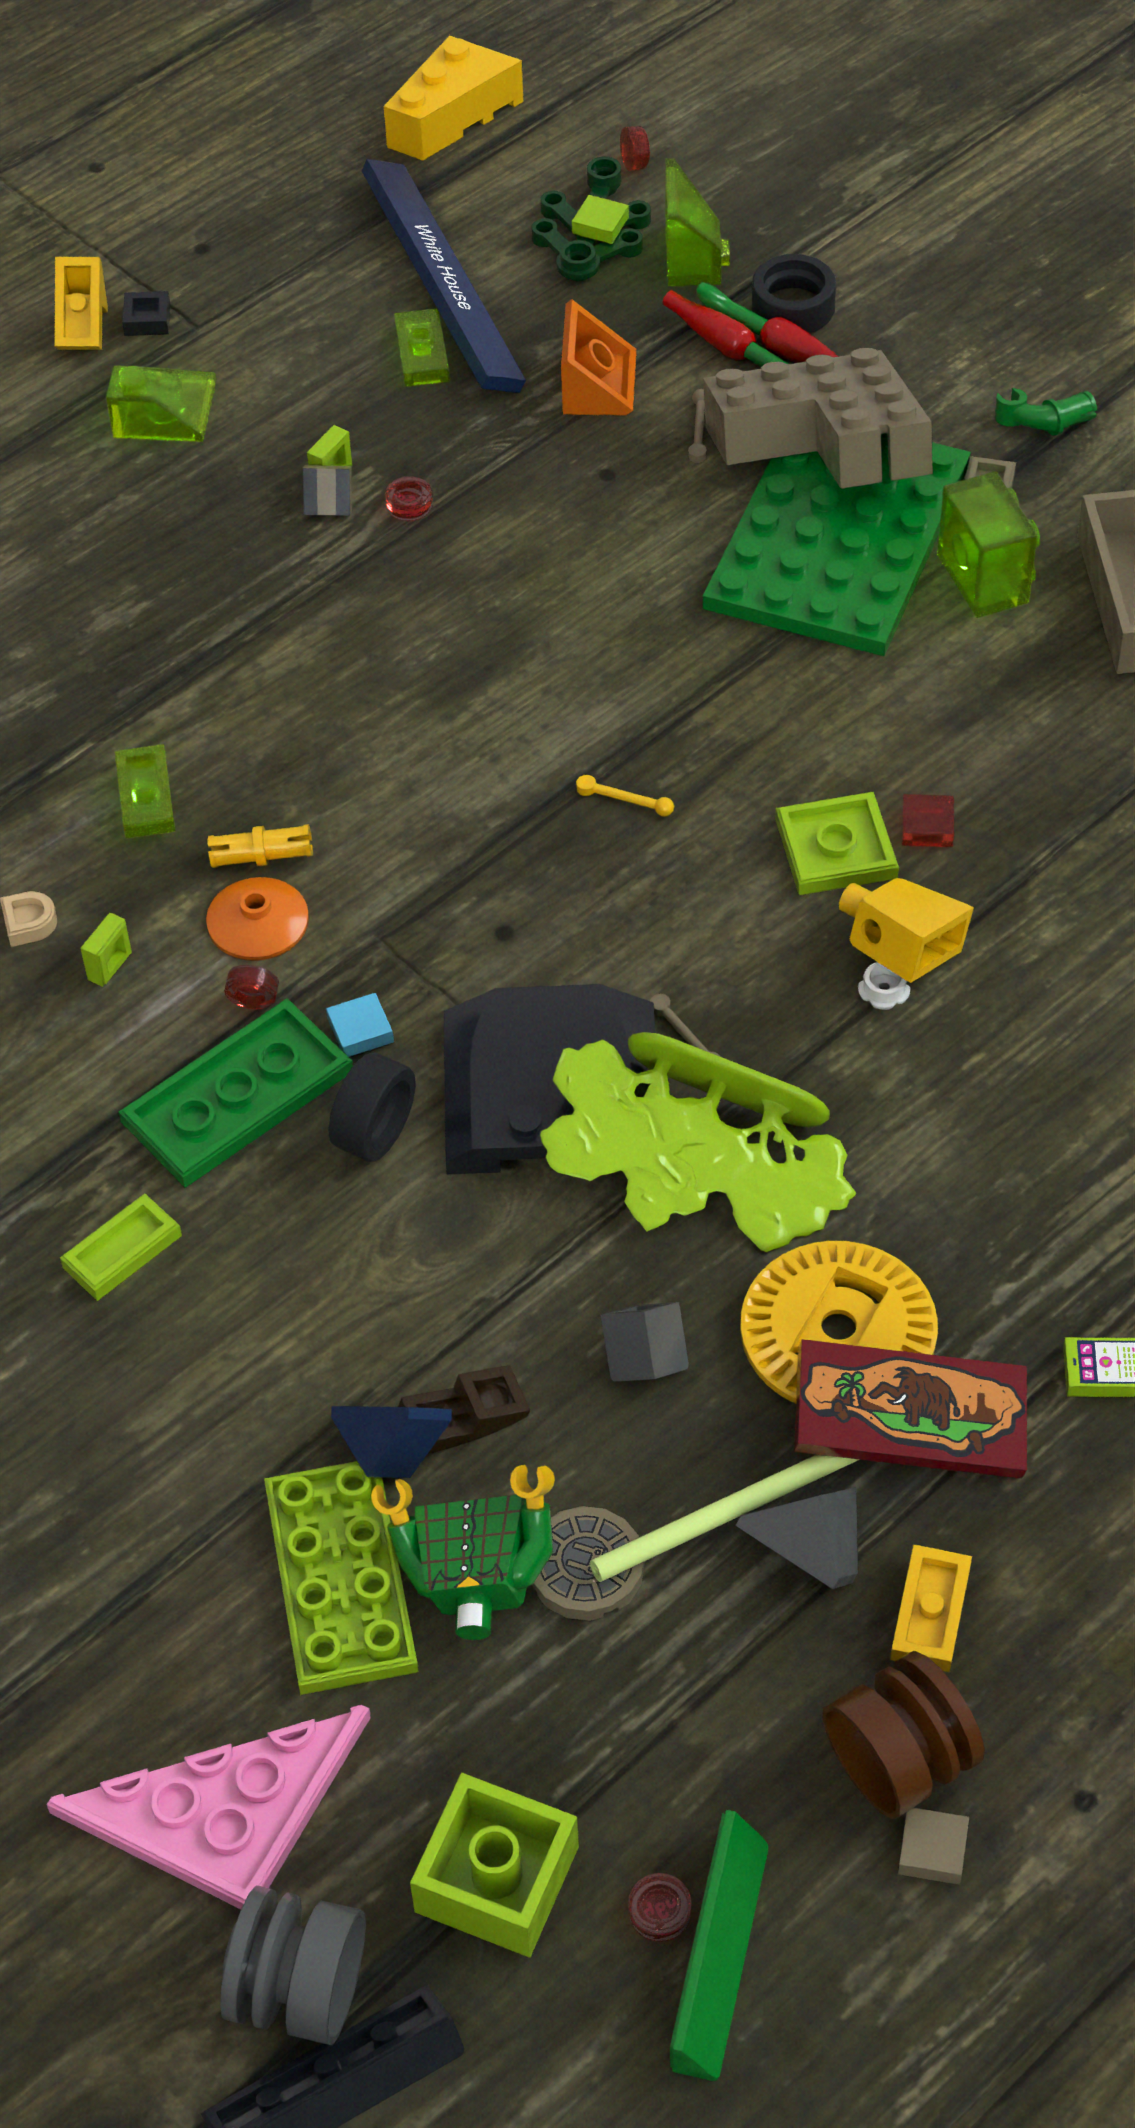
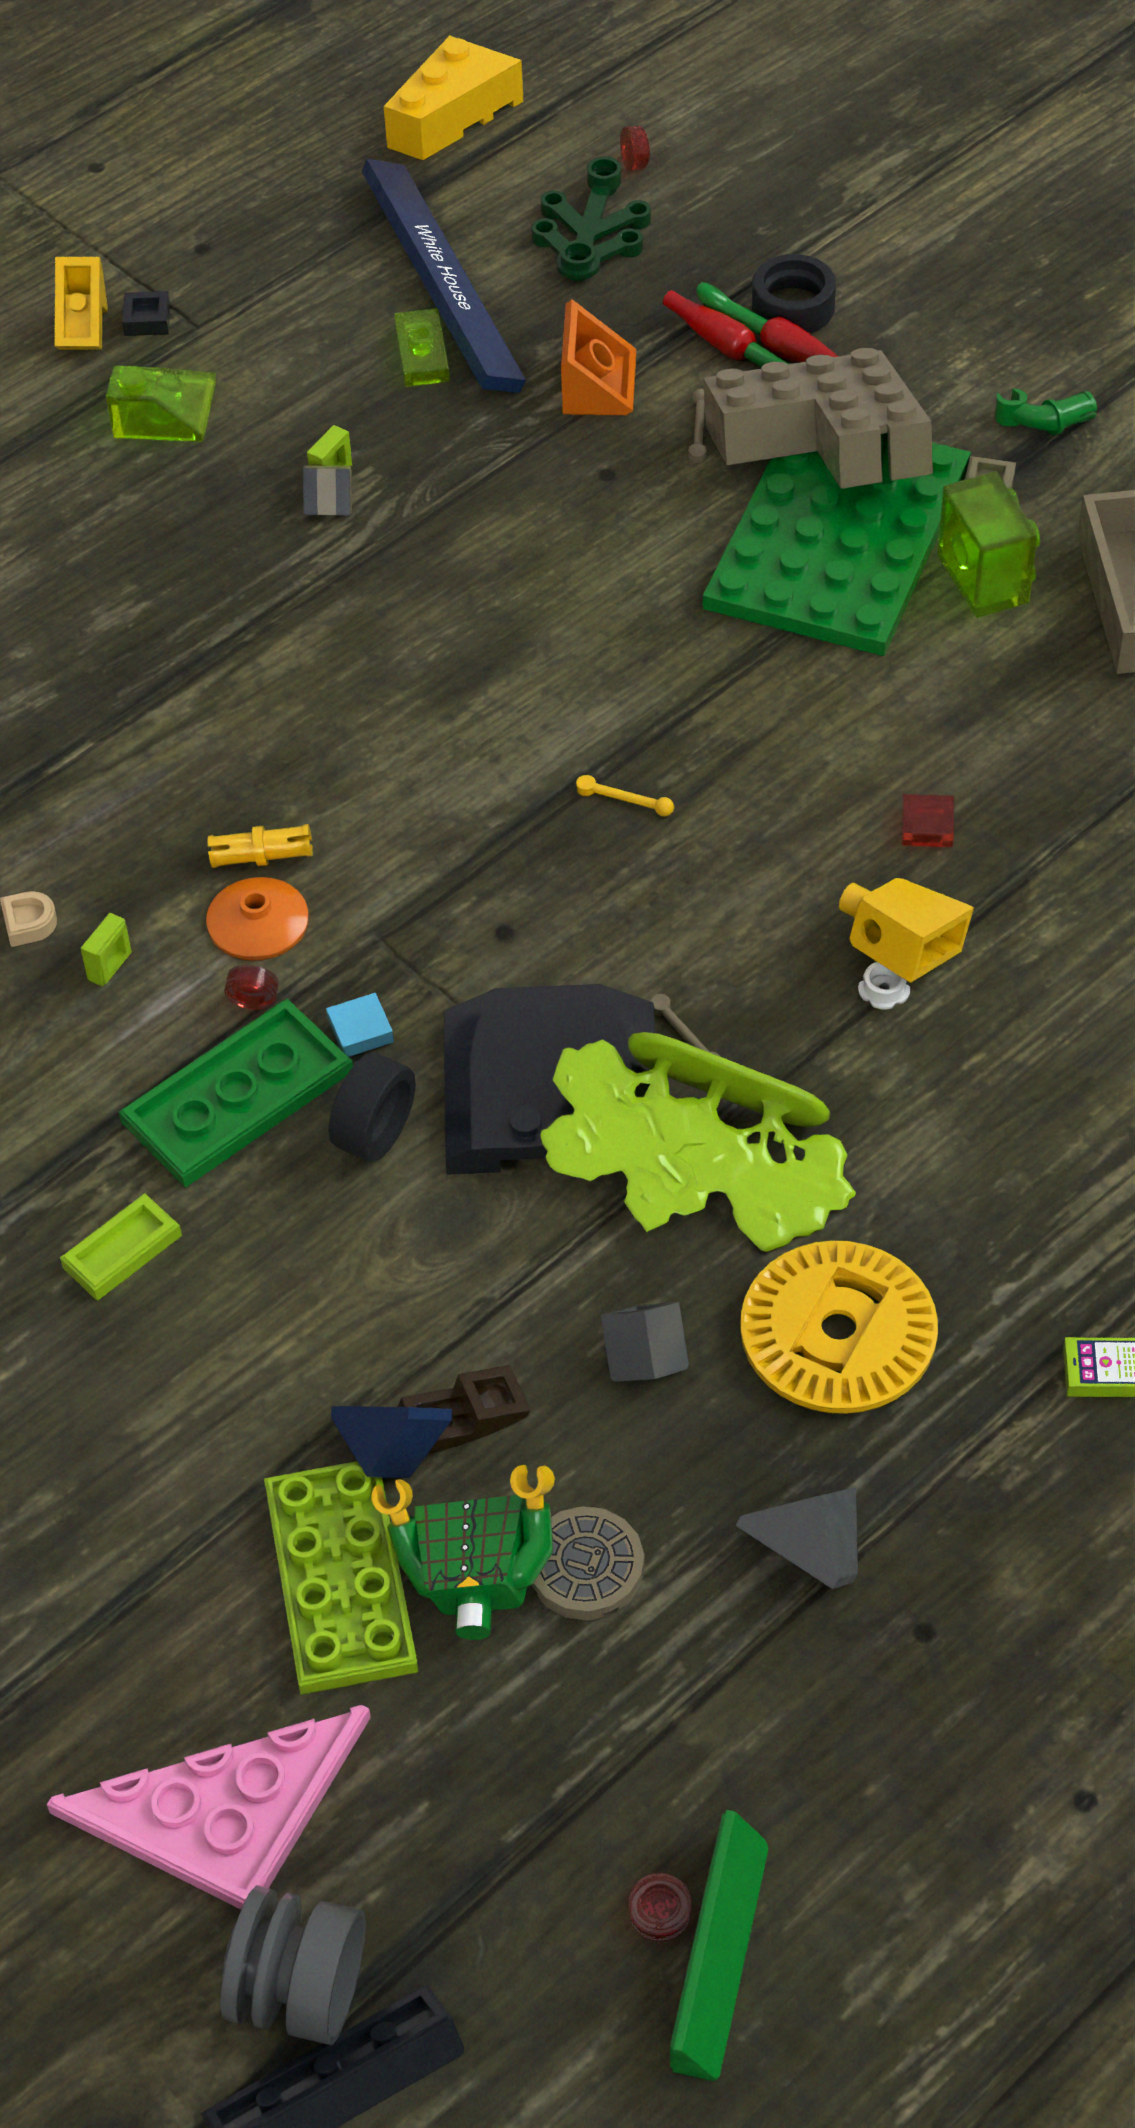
(144, 791): clear neon green plate -> none
(409, 498): clear red tile -> none
(495, 1864): lime brick -> none
(600, 219): lime tile -> none
(691, 232): clear neon green slope -> none
(715, 1515): yellowish green piece -> none
(836, 843): lime tile -> none
(903, 1734): reddish brown wheel -> none
(911, 1409): tile -> none
(932, 1605): yellow plate -> none
(933, 1845): dark tan tile -> none

